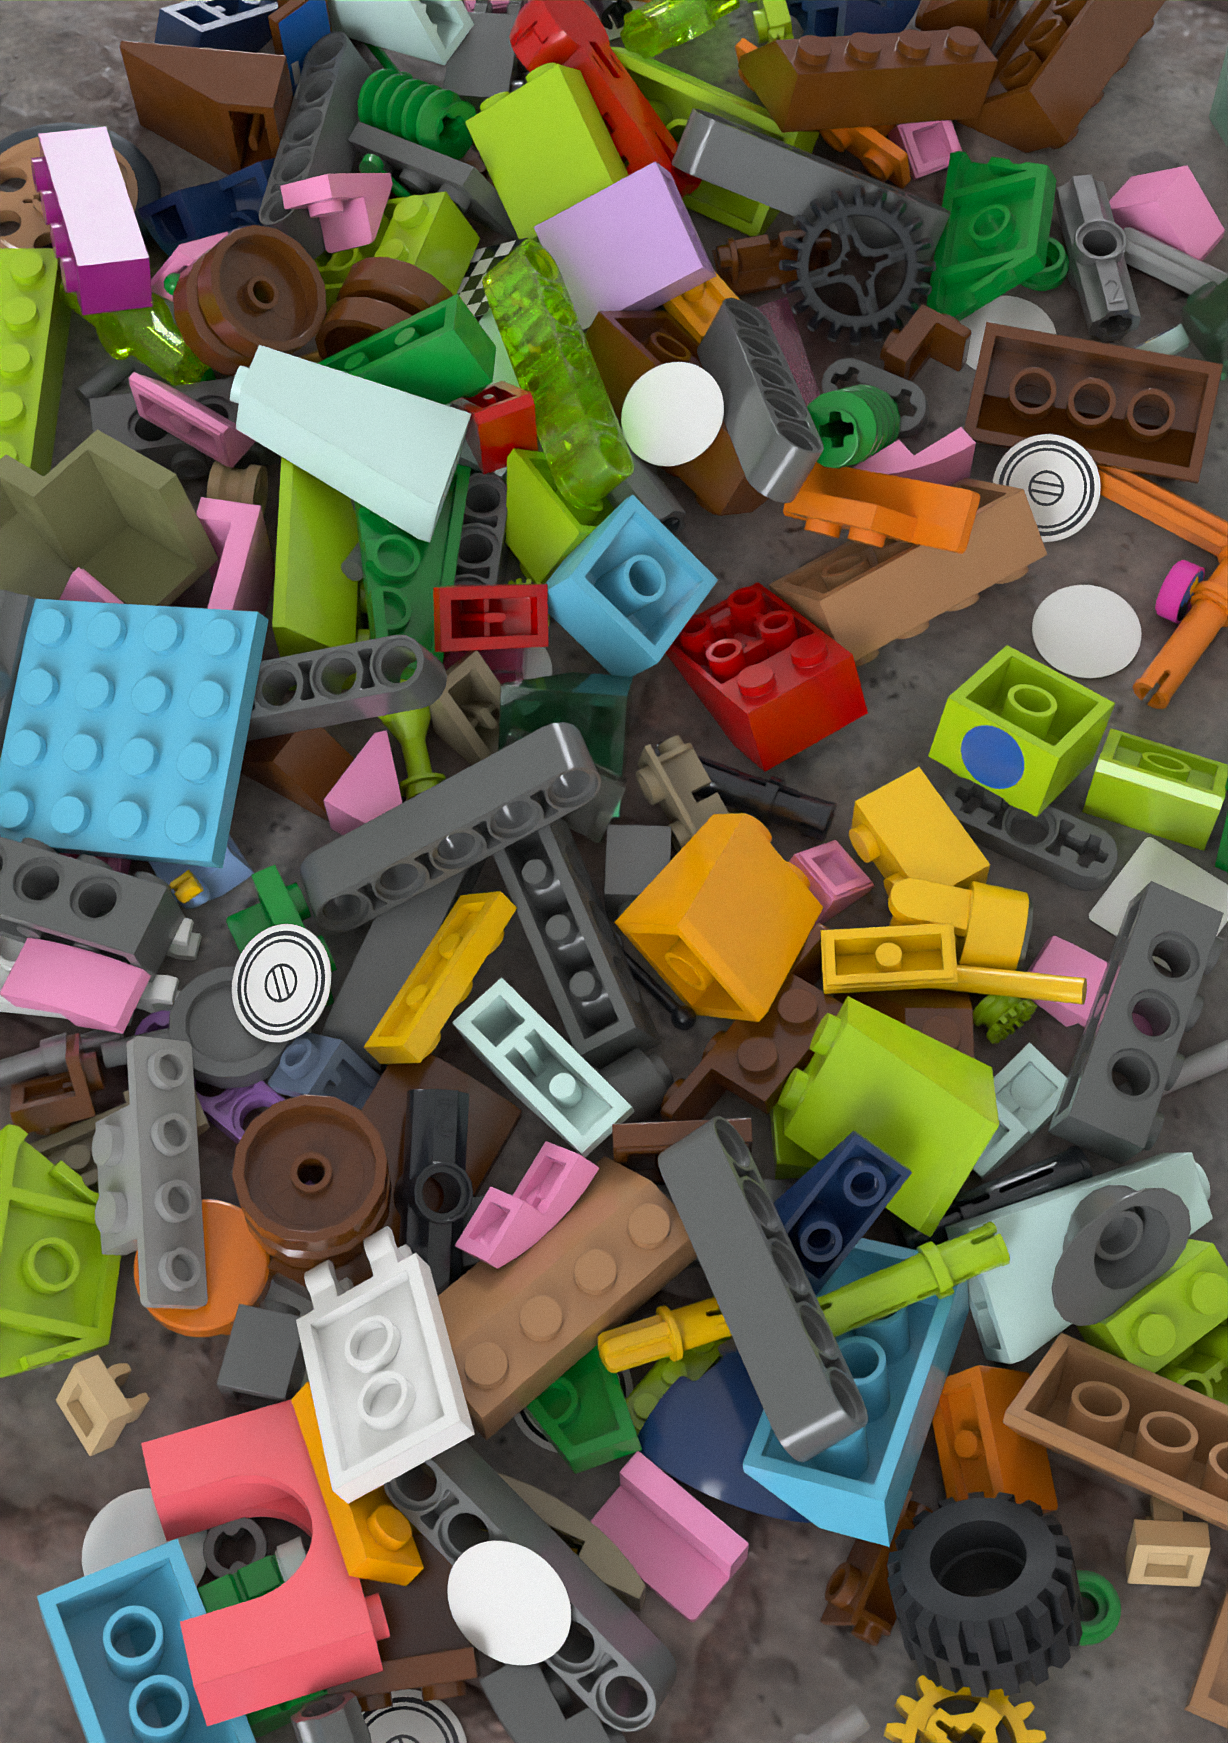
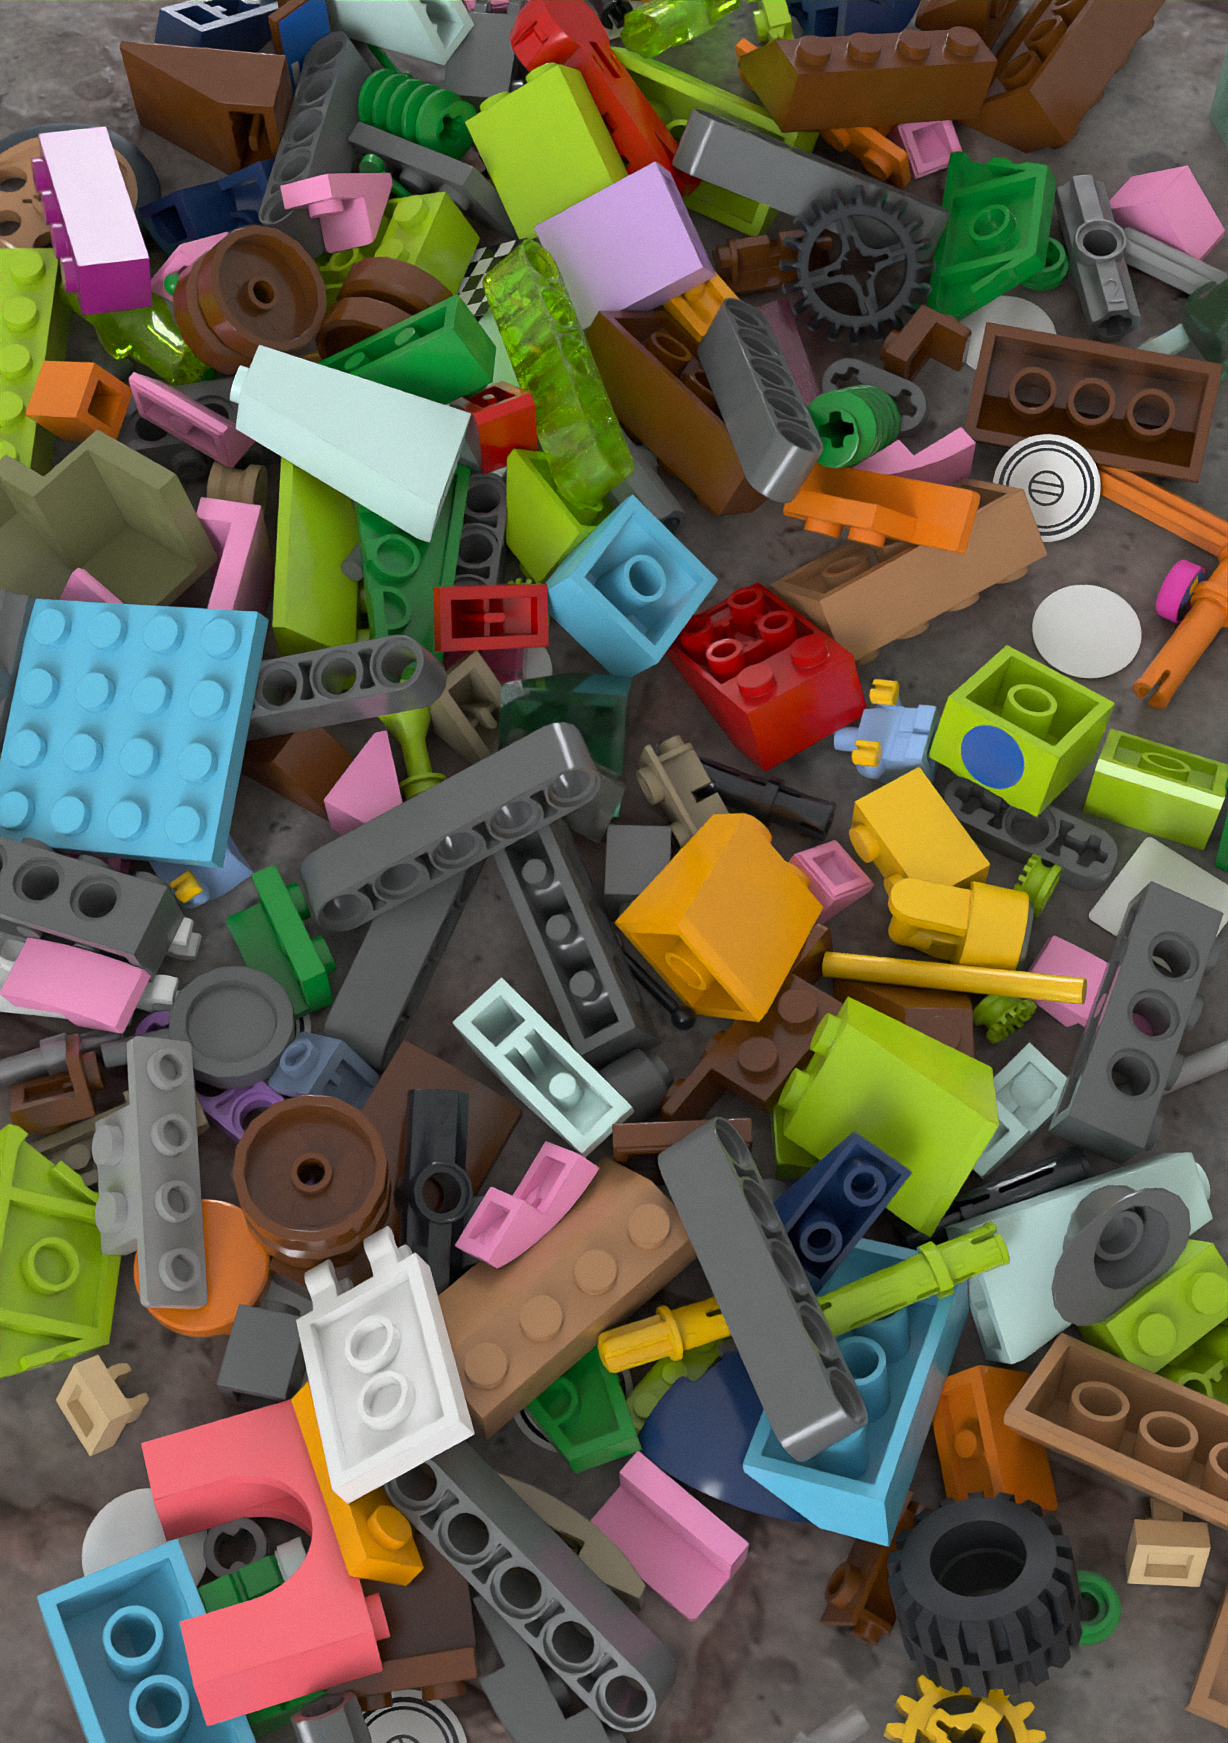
(78, 400): none -> orange brick
(281, 983): white sticker -> none
(441, 979): yellow plate -> none
(509, 1602): white sticker -> none
(672, 414): white sticker -> none
(889, 958): yellow slope -> none
(891, 737): none -> light blue piece
(1039, 882): none -> lime bush

